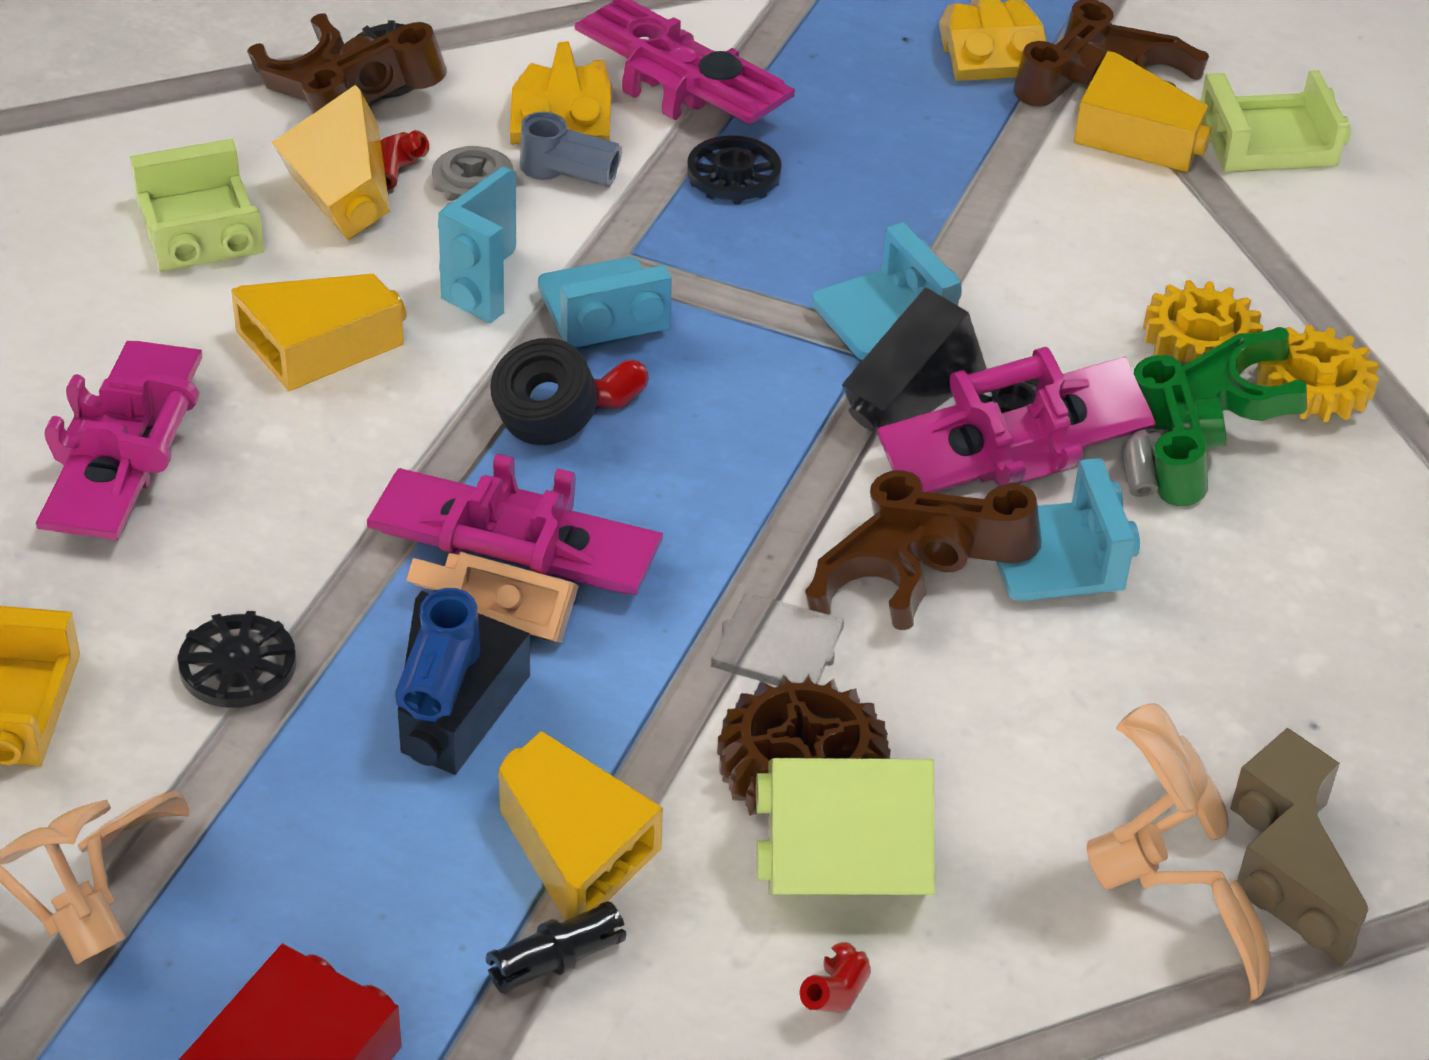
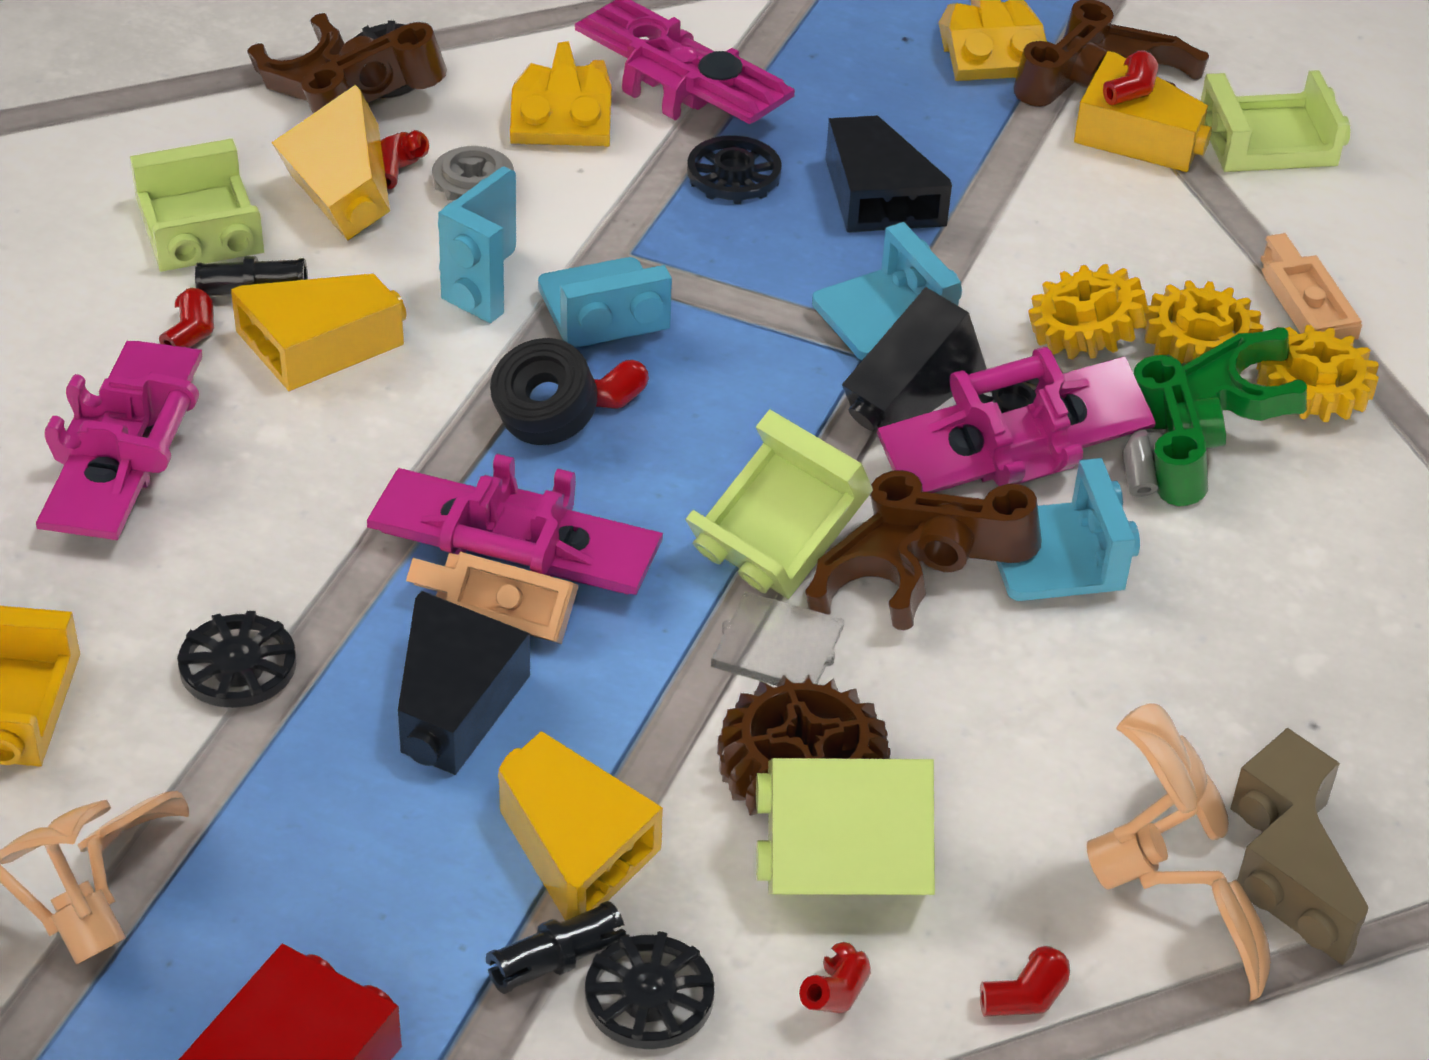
(195, 319): none -> red arm
(222, 277): none -> black pin
(440, 655): blue piece -> none
(553, 150): sand blue piece -> none
(649, 990): none -> black wheel
(782, 507): none -> yellowish green panel
(883, 177): none -> black slope
(1034, 988): none -> red arm
(1088, 311): none -> yellow gear
(1138, 81): none -> red arm
(1307, 289): none -> light nougat hinge

